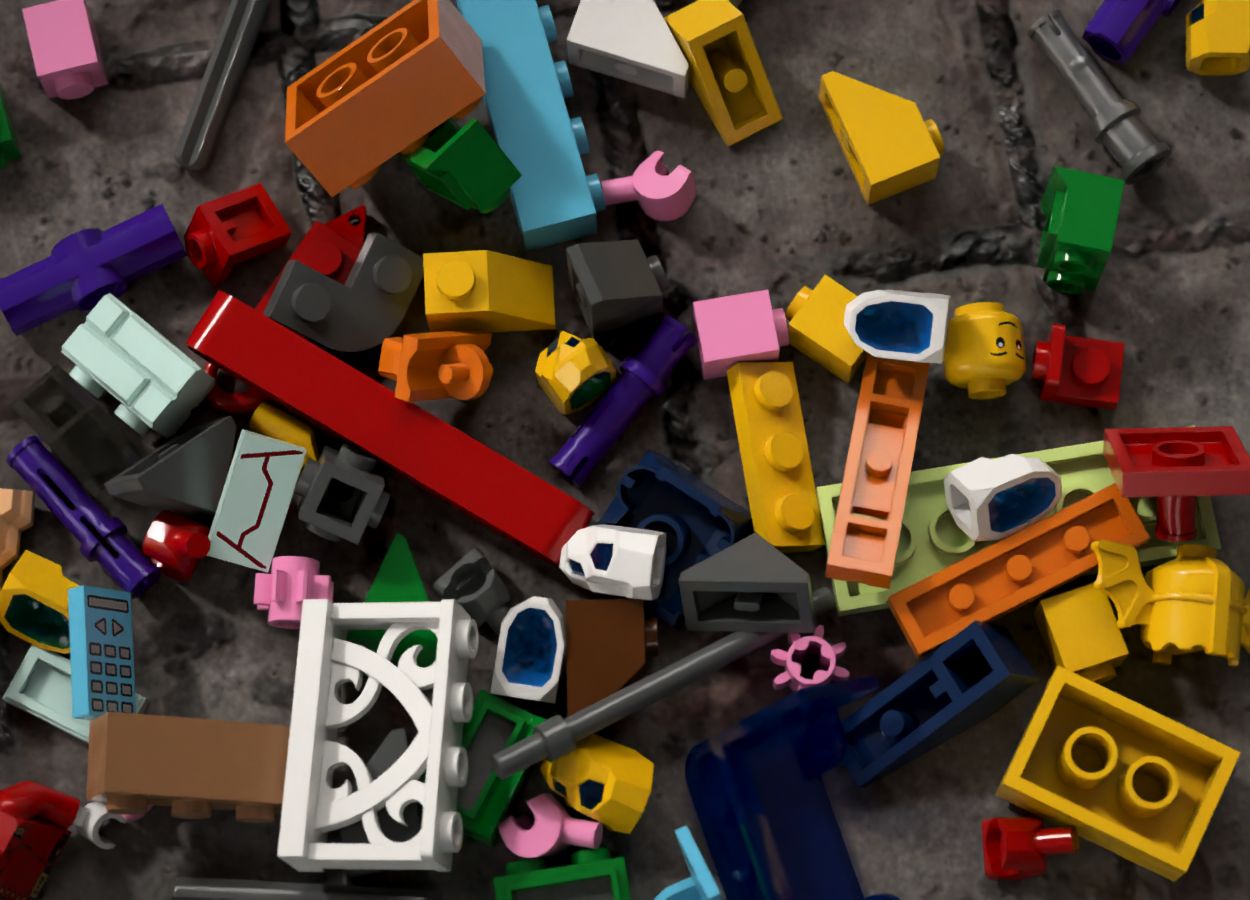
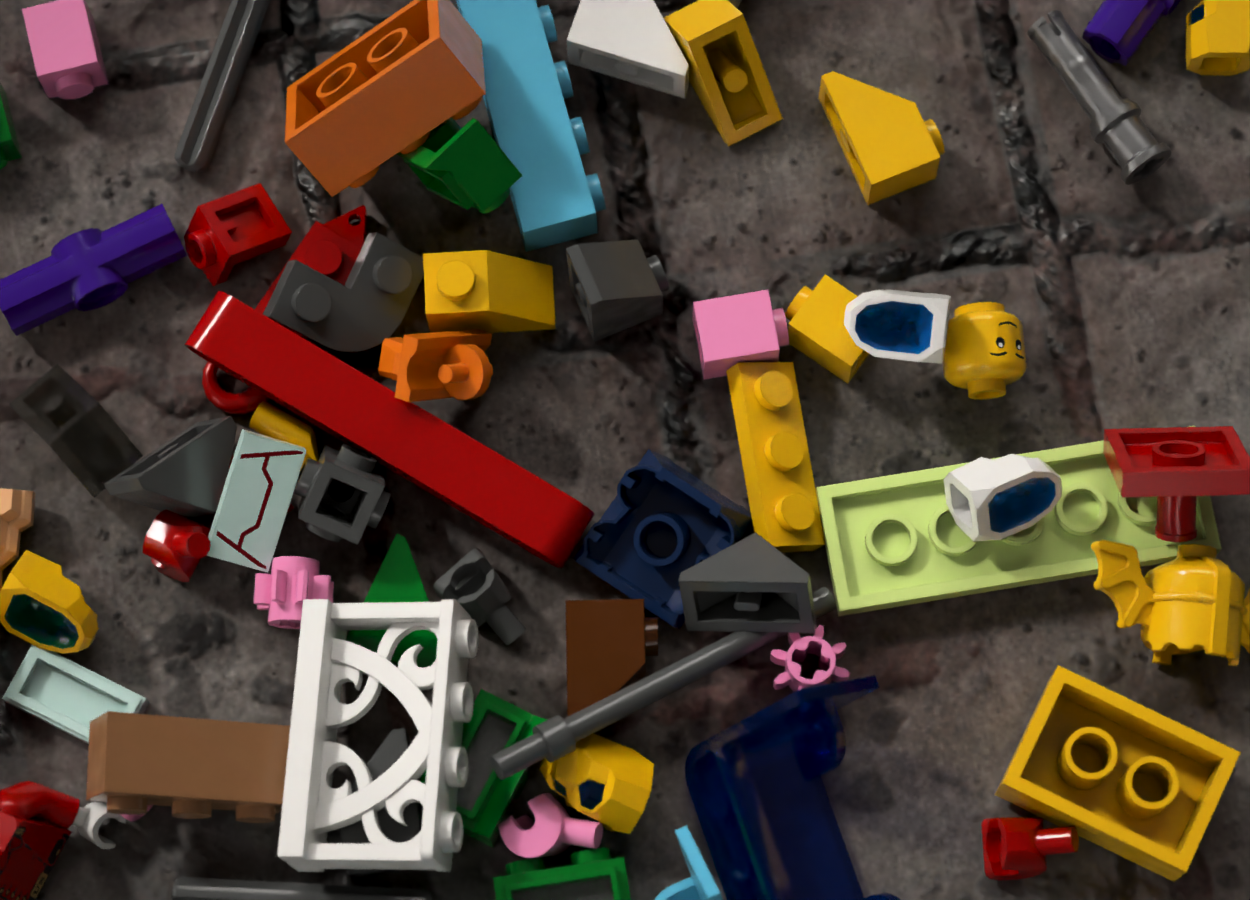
(101, 651): medium azure tile -> none
(131, 568): dark purple pin -> none
(137, 367): light aqua brick -> none
(530, 651): rock -> none
(574, 372): yellow rock -> none
(616, 560): white rock -> none
(623, 400): dark purple pin -> none
(657, 193): bright pink piece -> none
(877, 471): orange hinge -> none
(936, 701): dark blue slope -> none
(1014, 570): orange plate -> none
(1078, 228): green window -> none
(1078, 369): red bracket -> none
(1081, 633): yellow brick -> none

